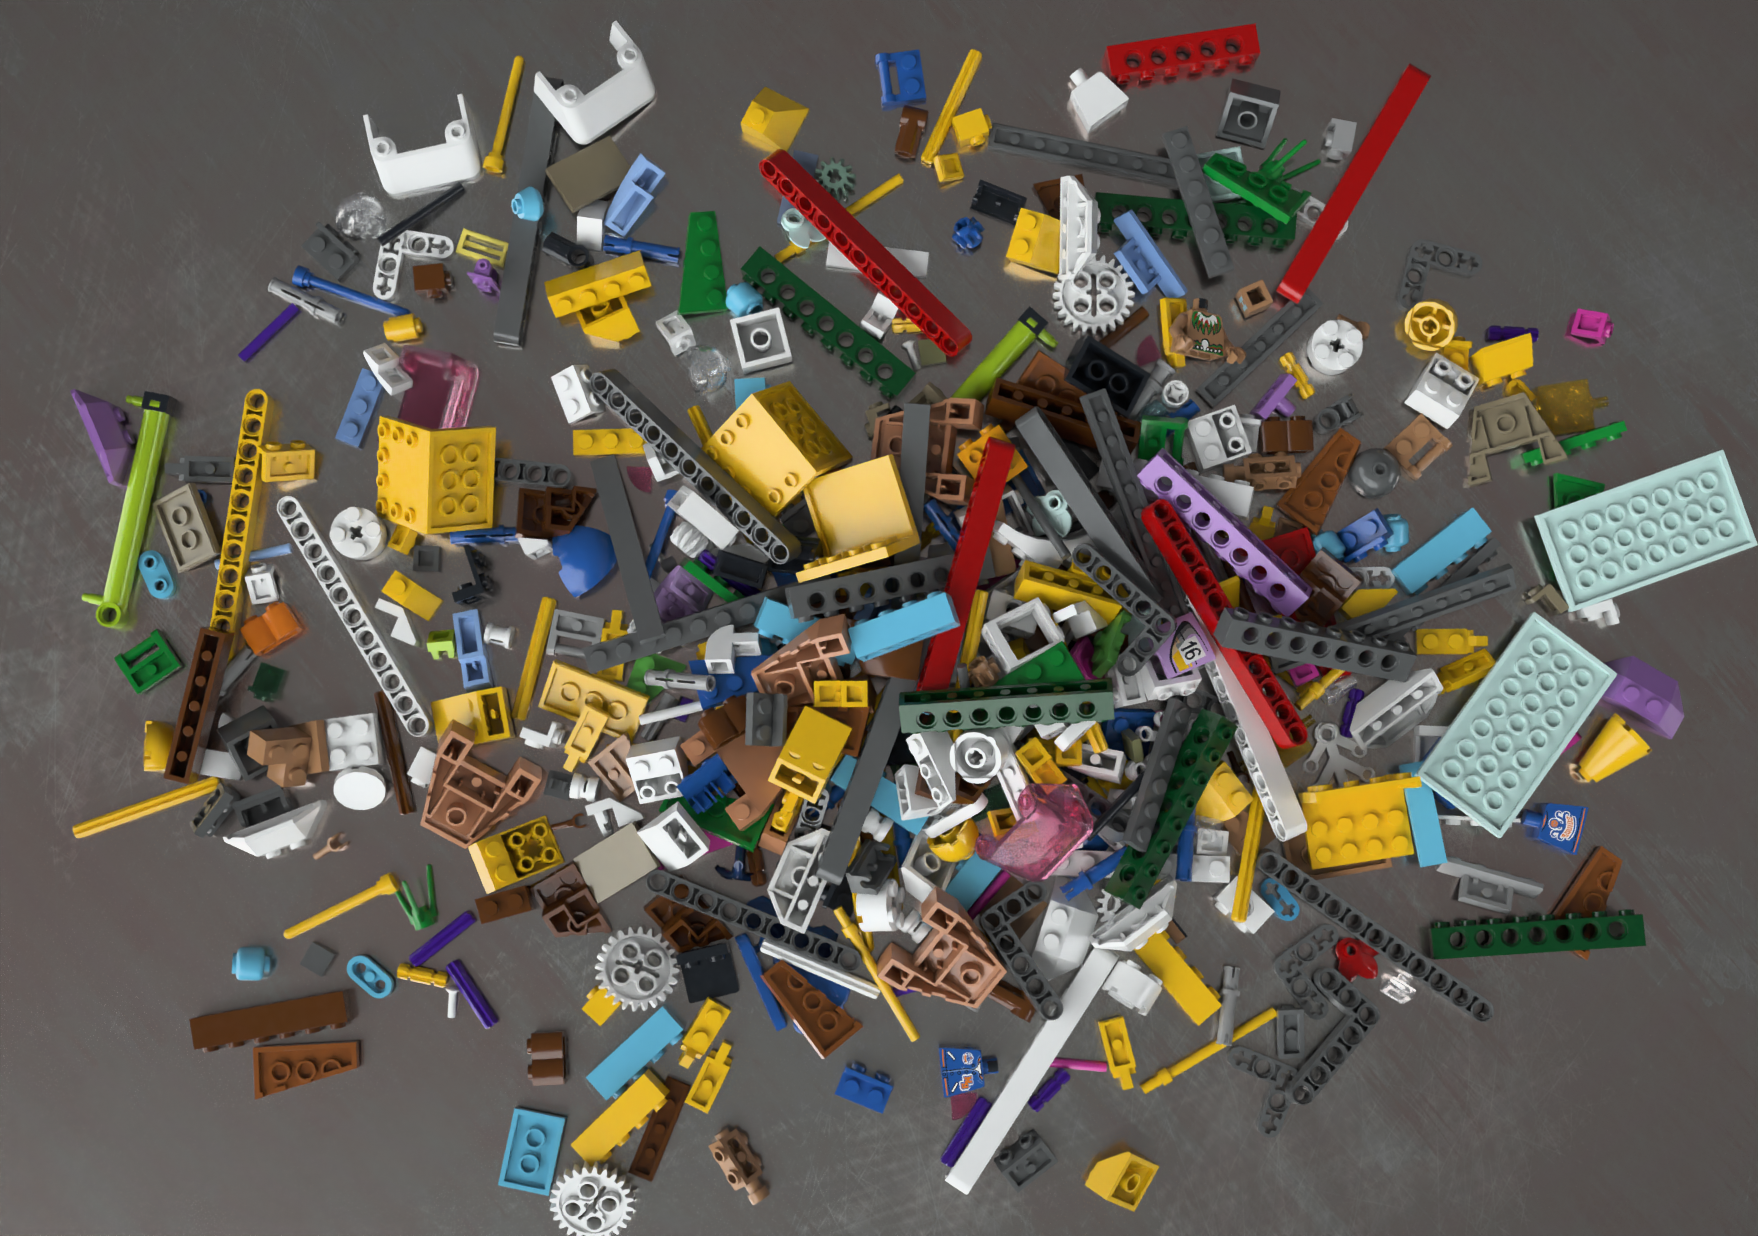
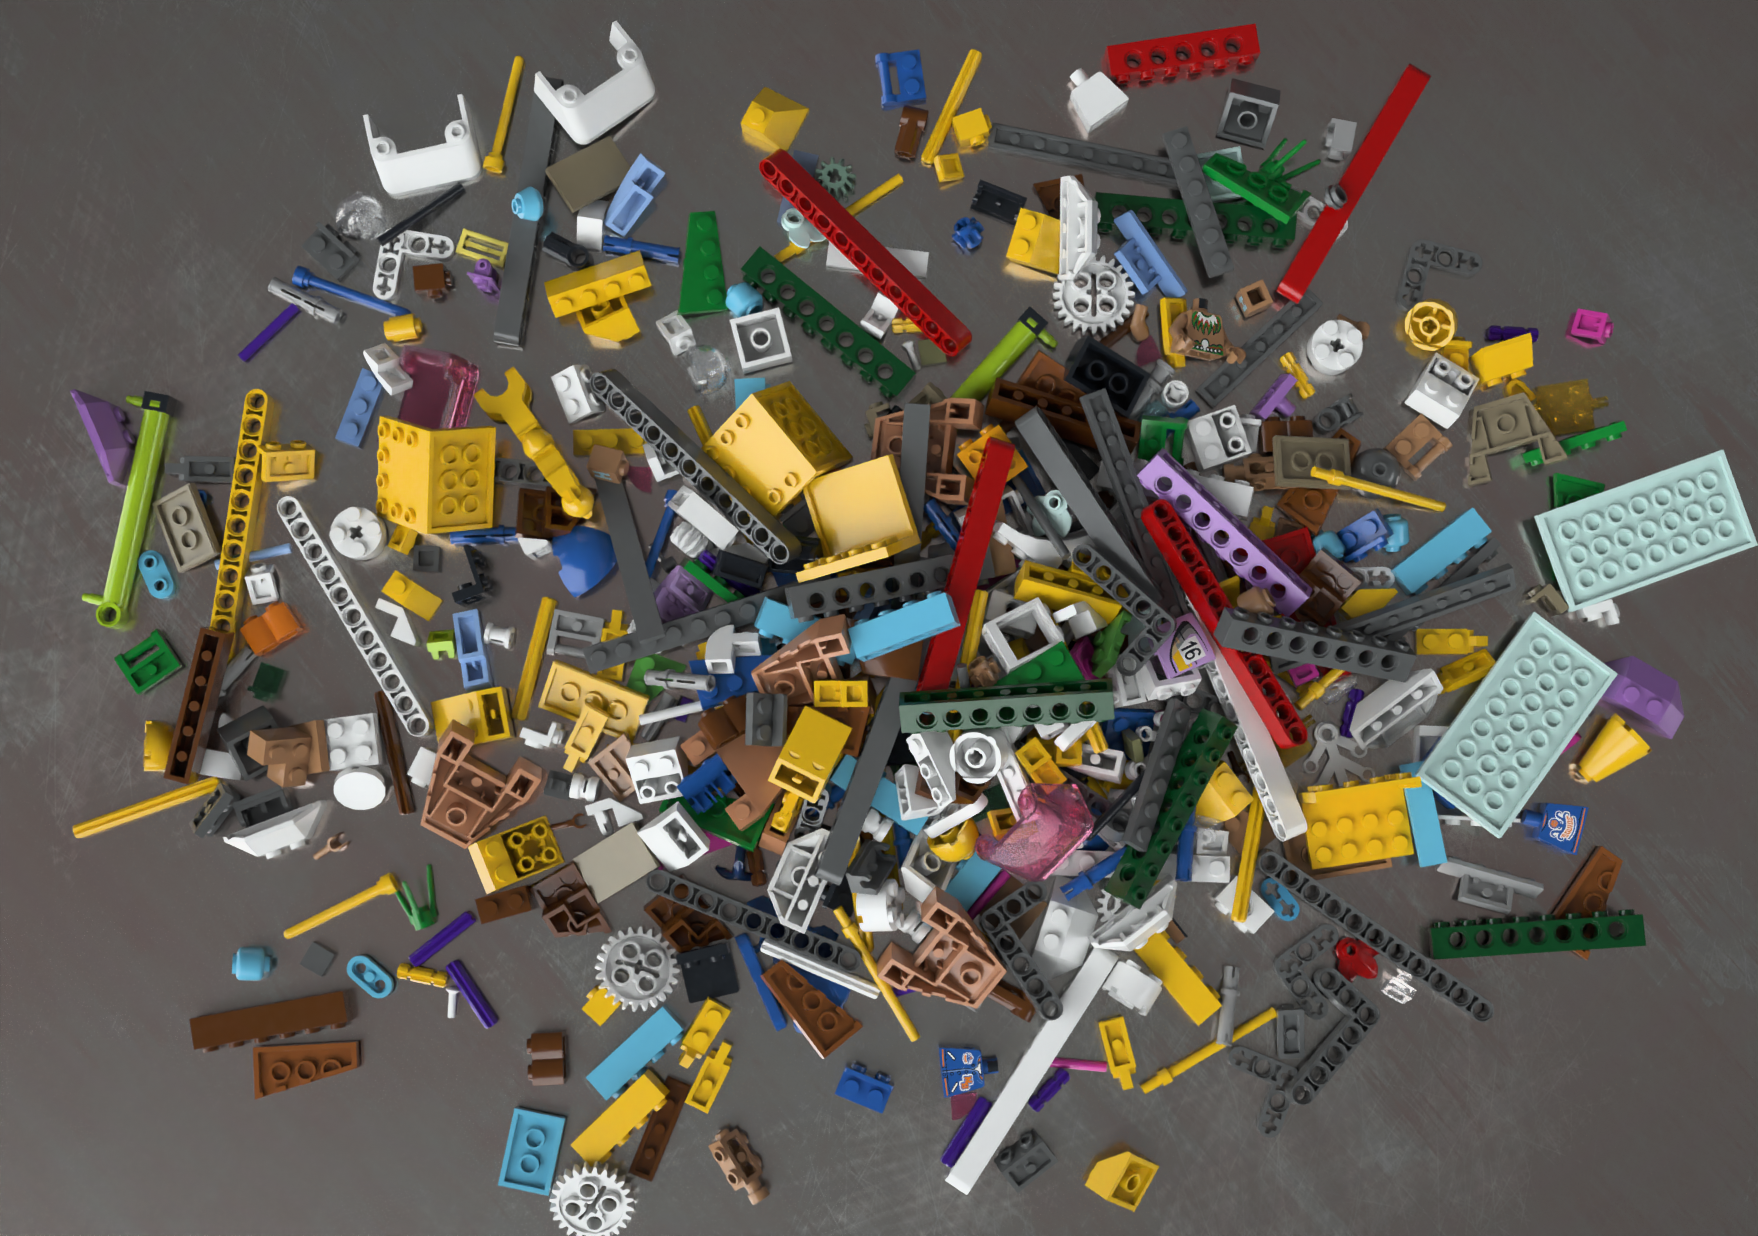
(537, 443): none -> yellow piece
(607, 464): none -> medium nougat brick
(1138, 324): none -> medium nougat arm
(1257, 600): none -> medium nougat head
(1298, 455): none -> dark tan tile
(1335, 196): none -> dark grey plate
(1338, 478): none -> yellow bar

